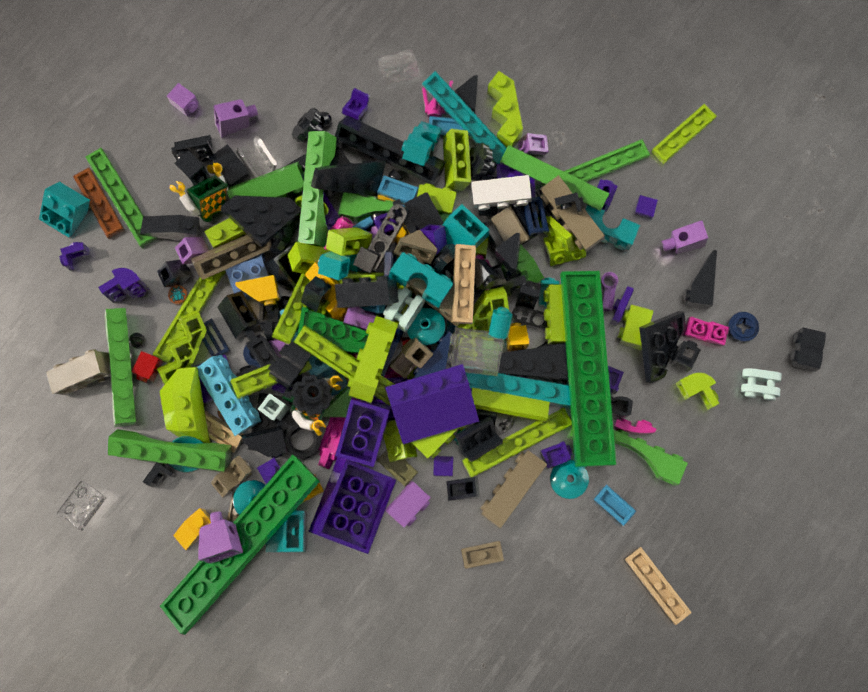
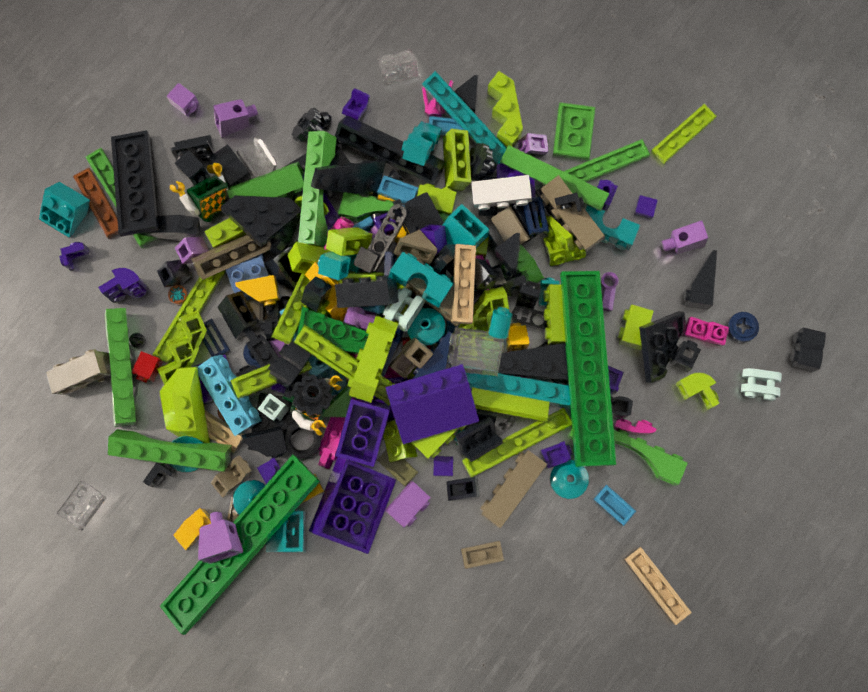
(134, 183): none -> black plate
(574, 131): none -> bright green tile
(620, 306): dark purple plate -> none

